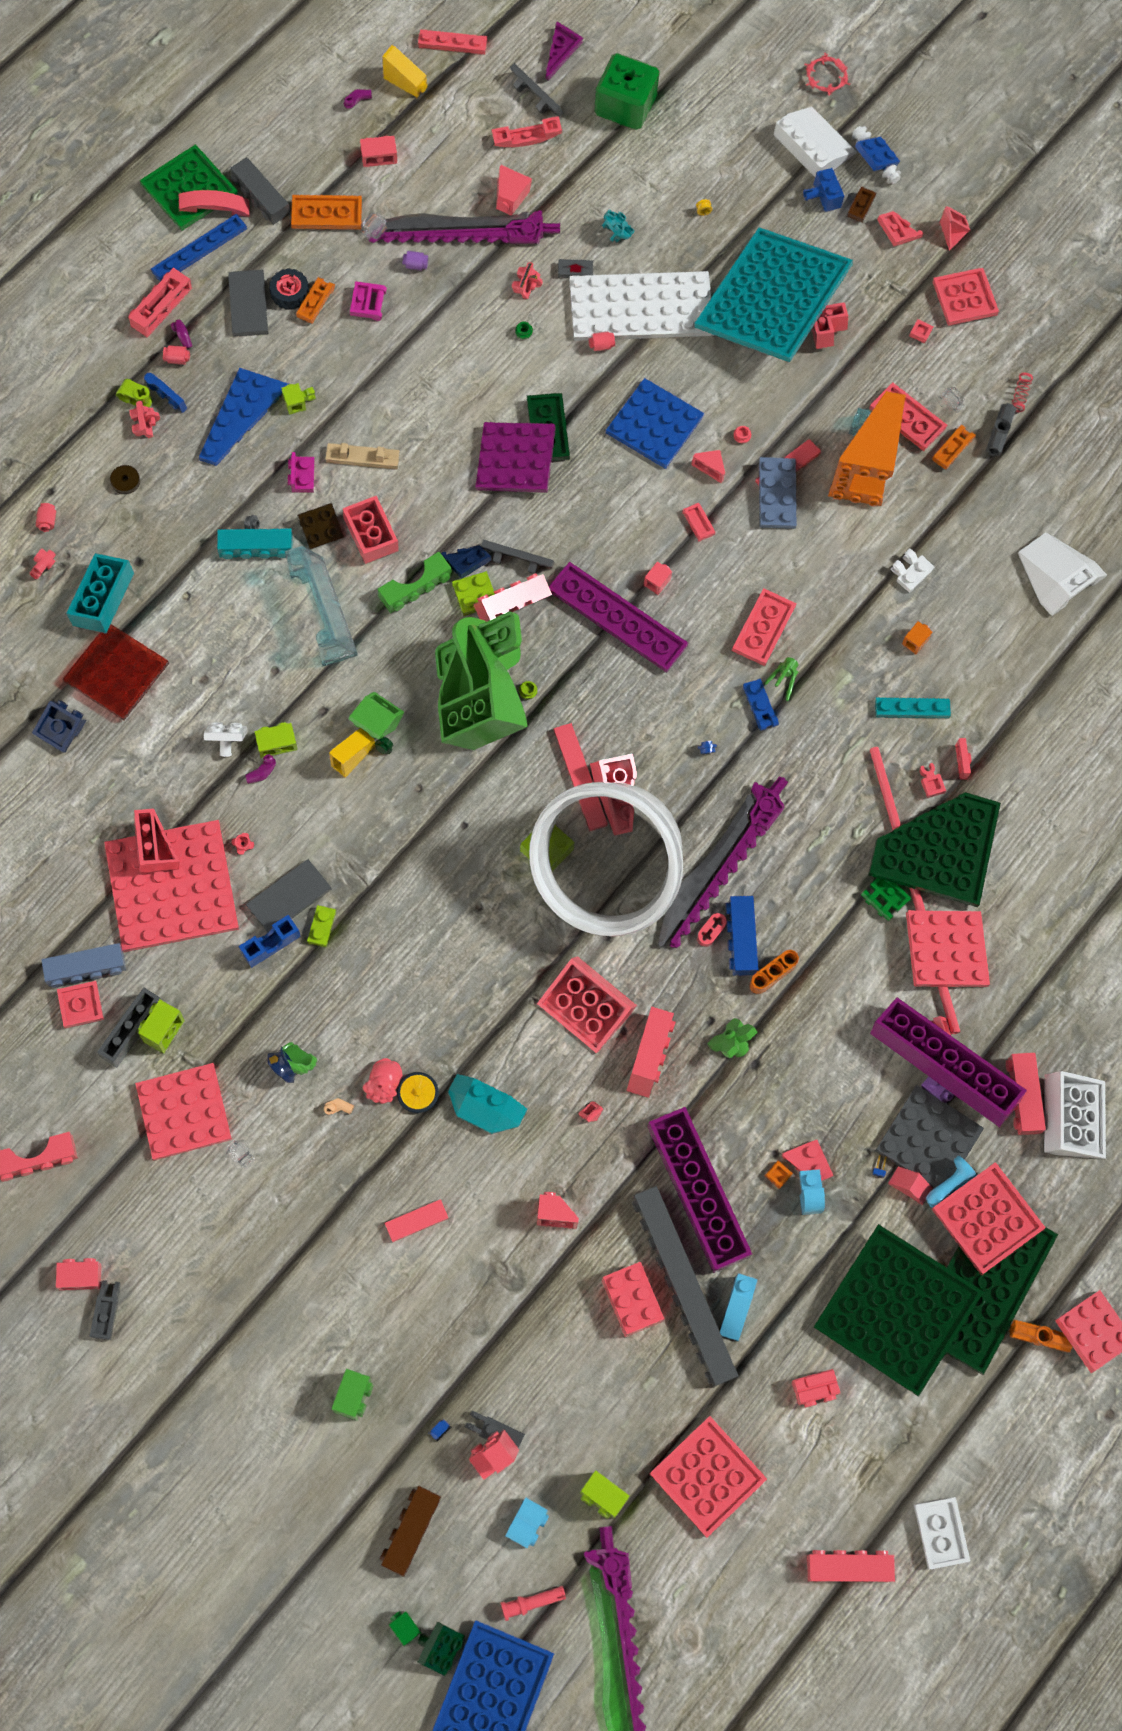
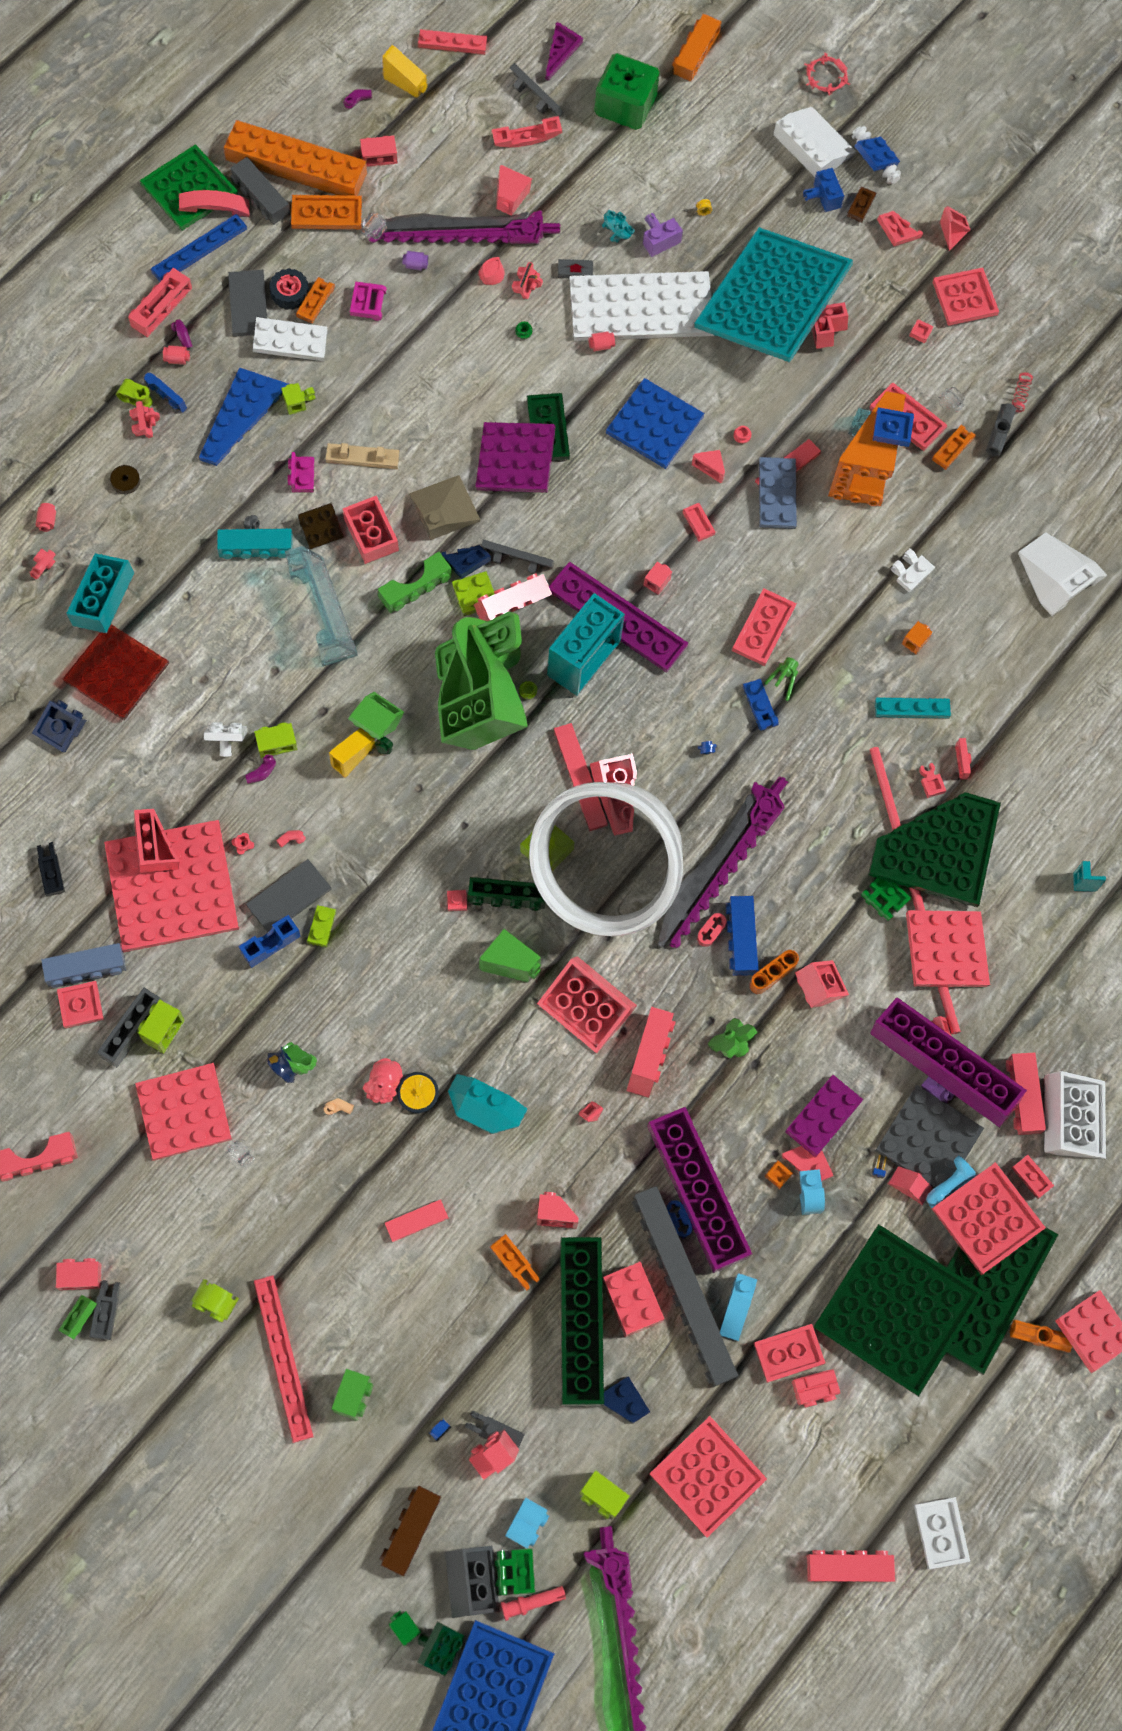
(50, 871): none -> black hinge
(77, 1317): none -> bright green plate
(214, 1300): none -> lime brick
(283, 1359): none -> coral tile
(289, 339): none -> white plate
(291, 835): none -> coral arm
(296, 159): none -> orange brick
(444, 507): none -> dark tan slope
(457, 900): none -> coral plate
(472, 1581): none -> dark grey slope
(492, 271): none -> coral hat
(505, 892): none -> dark green brick
(510, 959): none -> bright green slope
(513, 1260): none -> orange hinge
(522, 1571): none -> green plate
(581, 1322): none -> dark green brick
(585, 644): none -> teal window
(626, 1401): none -> dark blue wing
(662, 235): none -> medium lavender brick
(682, 1216): none -> blue beam
(697, 47): none -> orange brick
(789, 1353): none -> coral plate
(821, 983): none -> coral slope
(824, 1115): none -> magenta plate
(893, 427): none -> blue plate
(1032, 1176): none -> coral plate
(1084, 881): none -> teal panel

